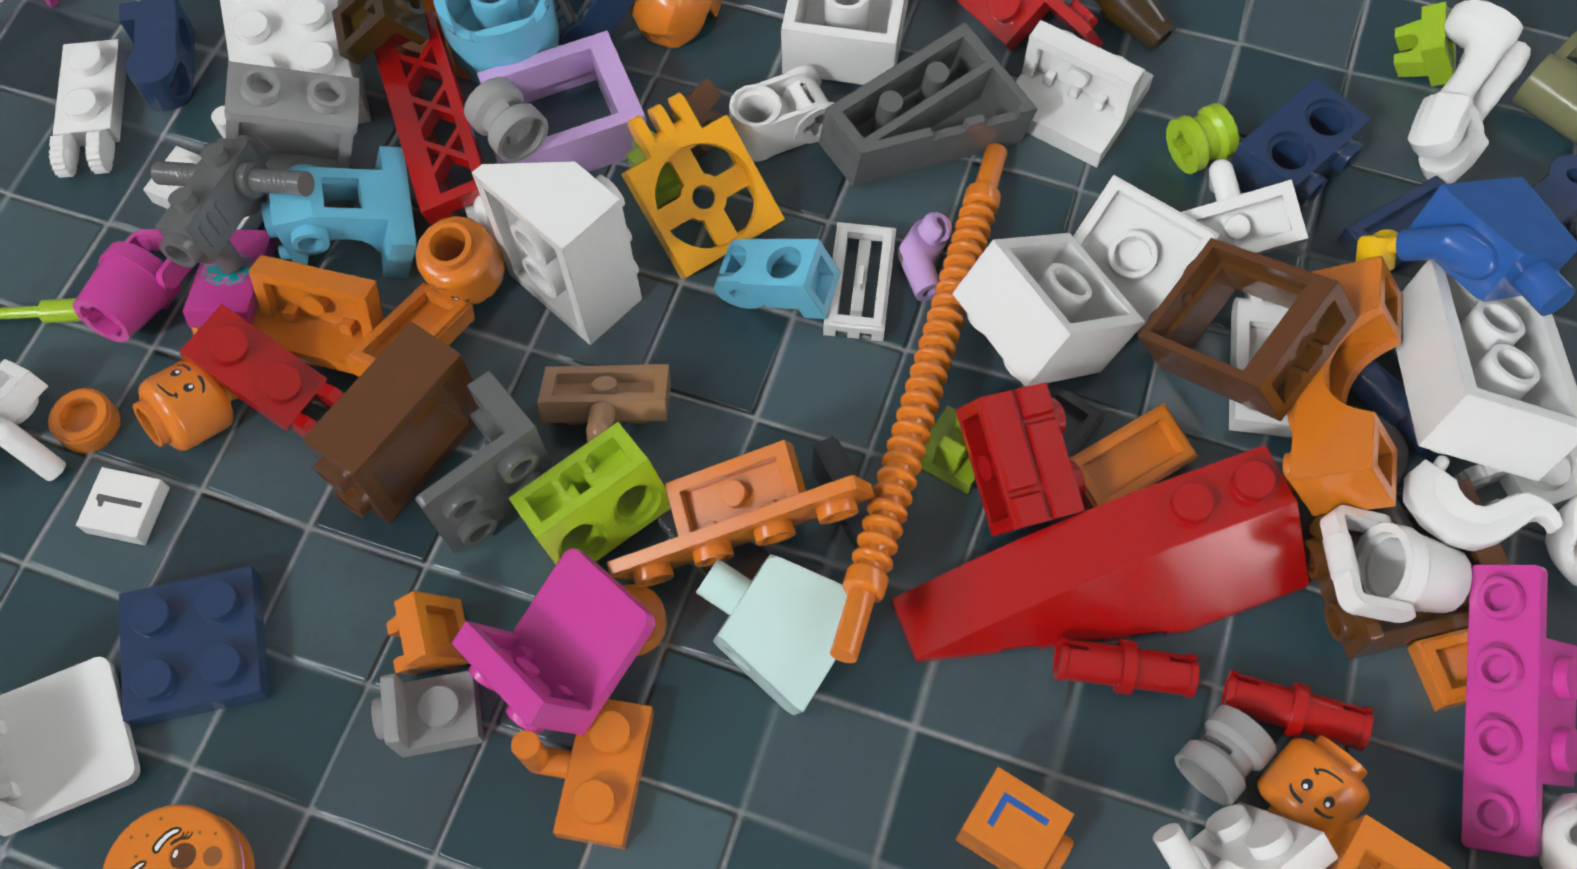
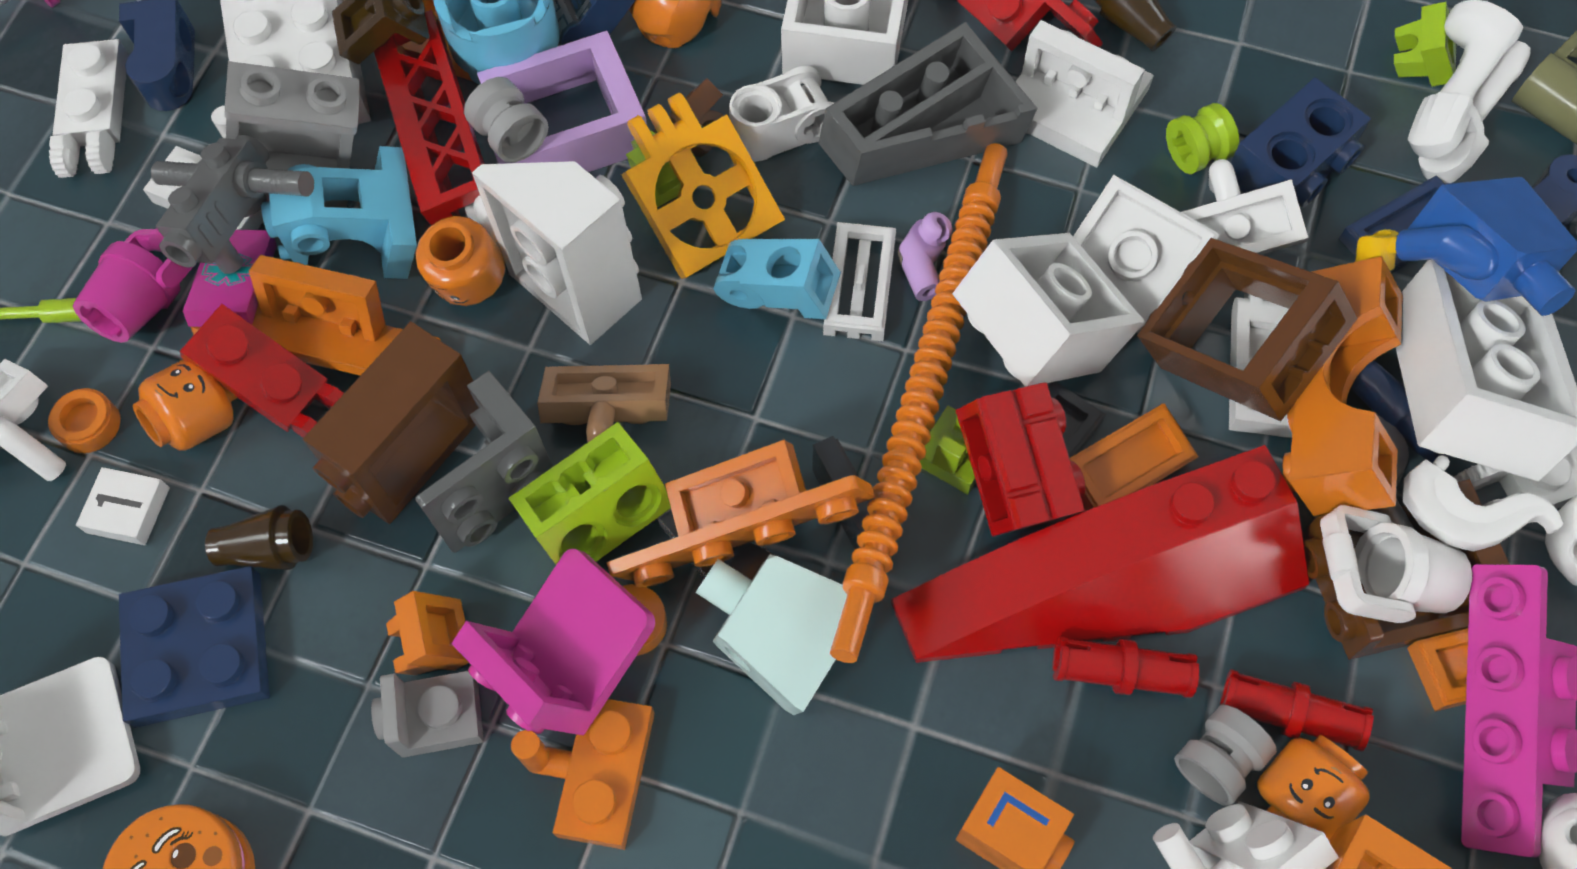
(265, 540): none -> dark brown cone
(424, 307): orange tile -> none

